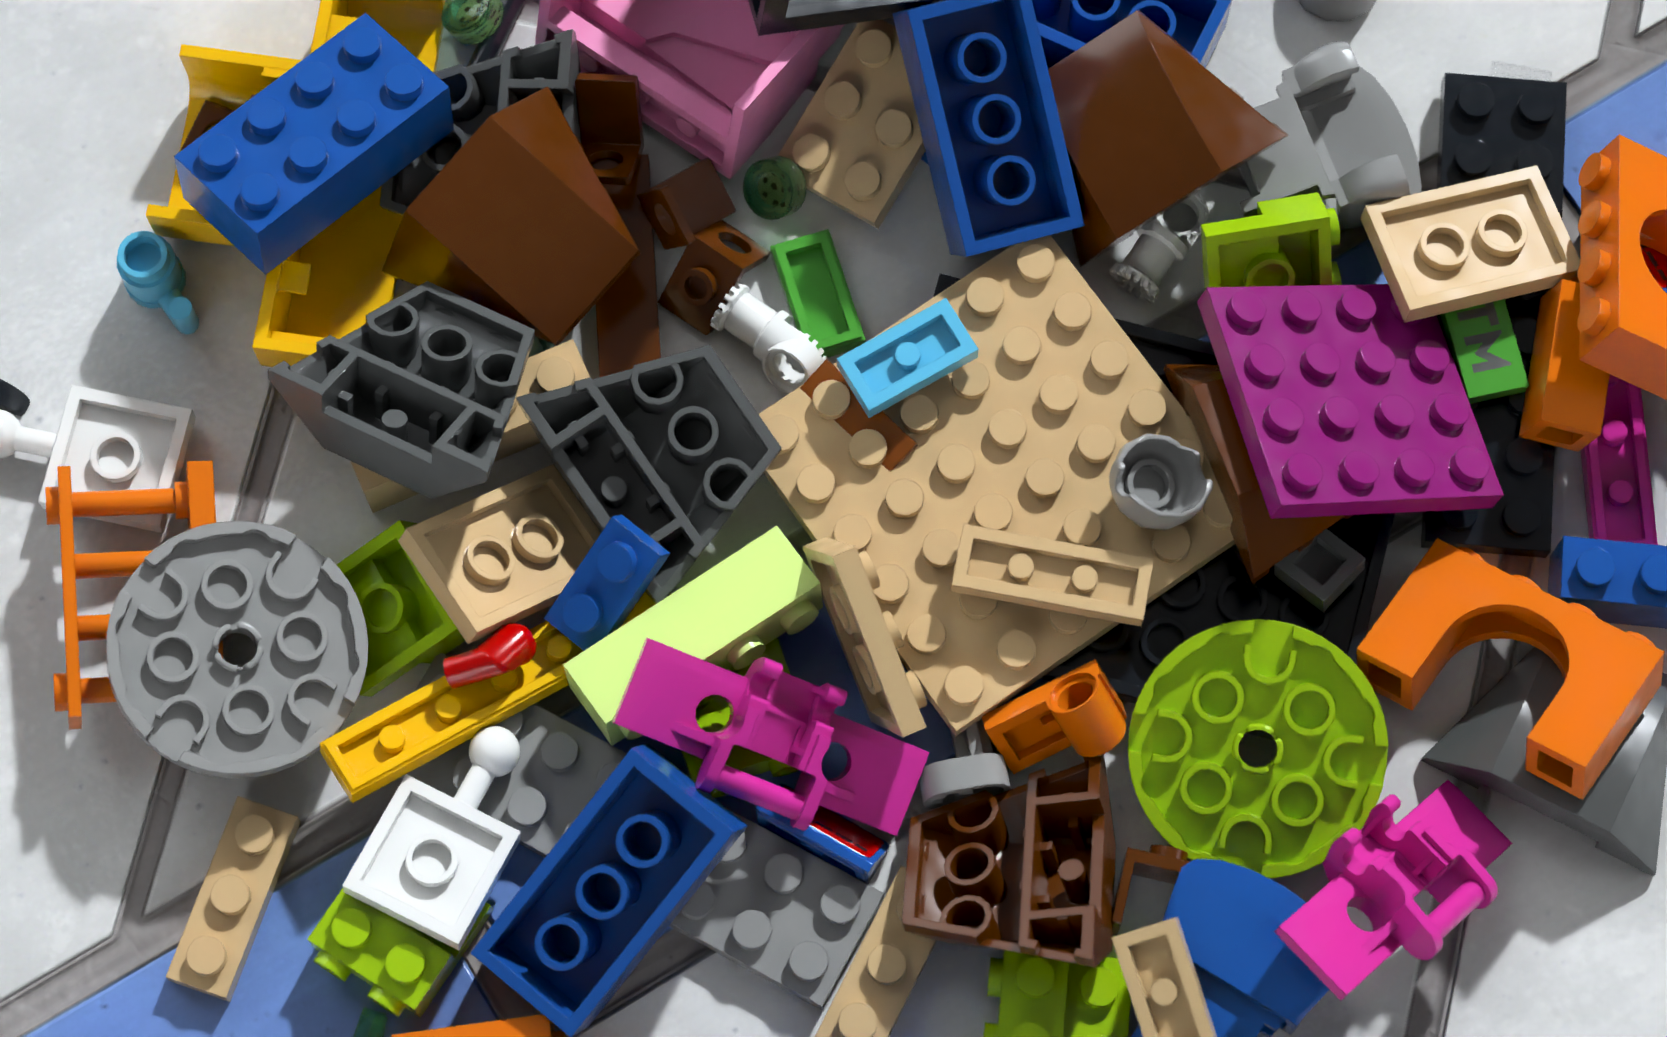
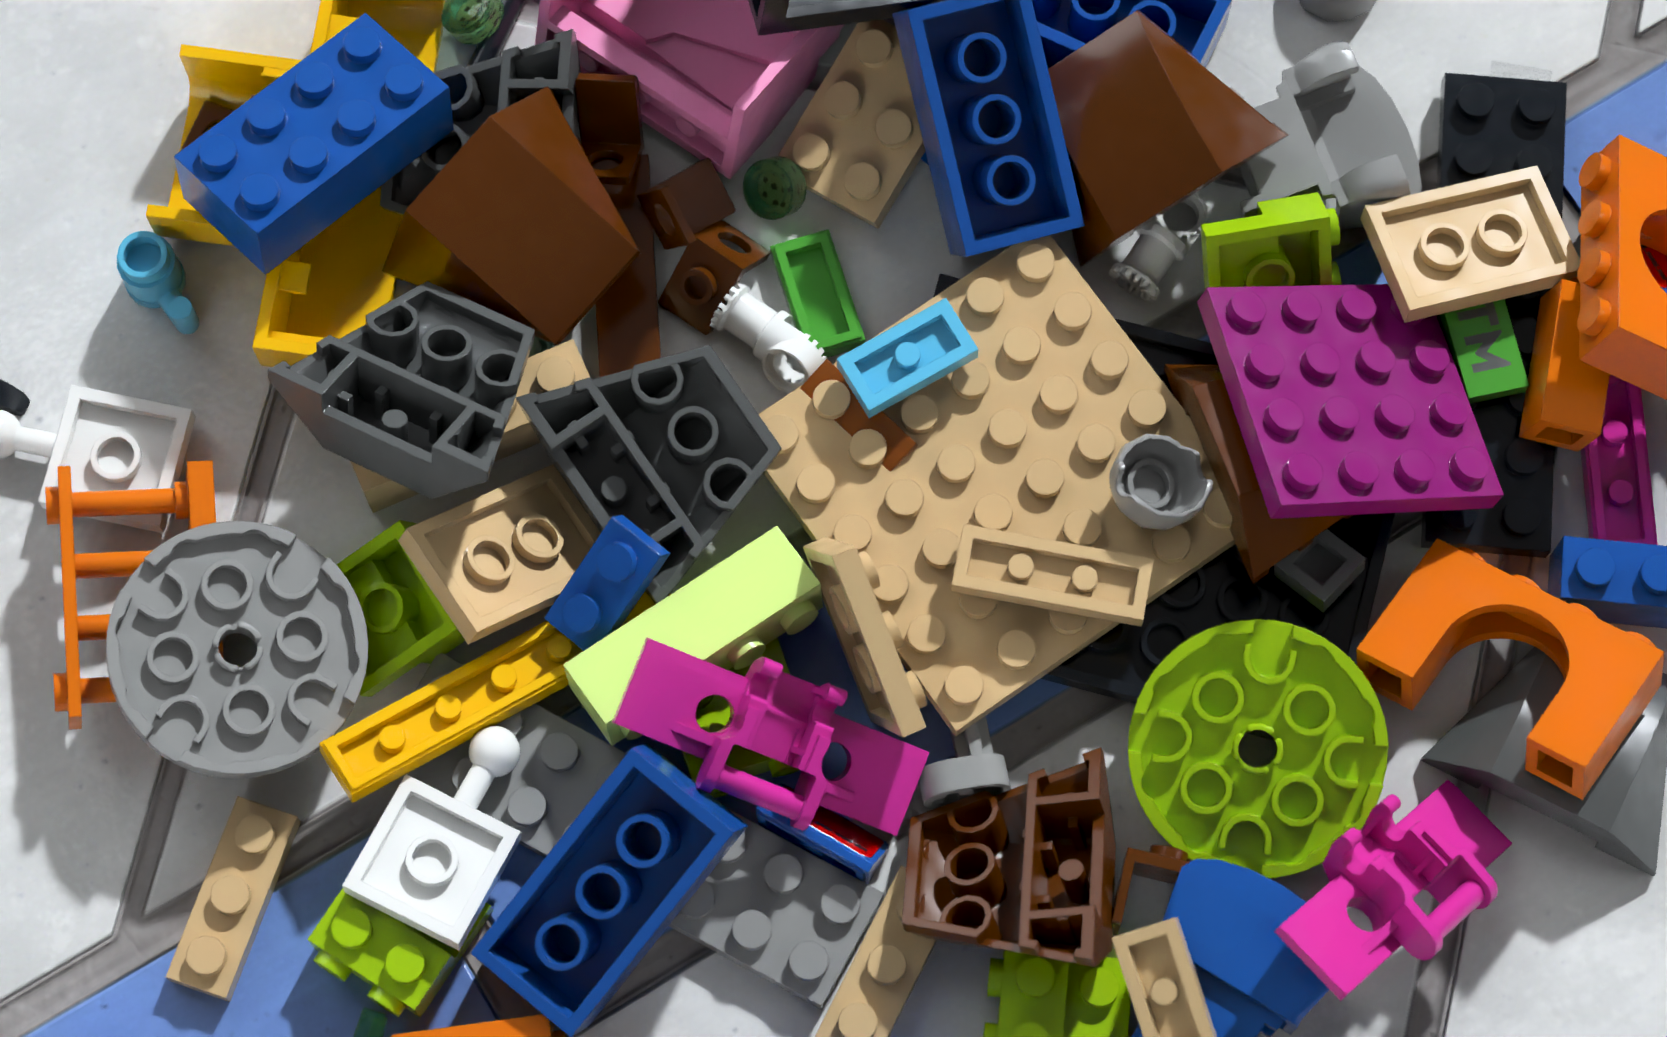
(497, 655): red arm -> none
(1066, 712): orange plate -> none

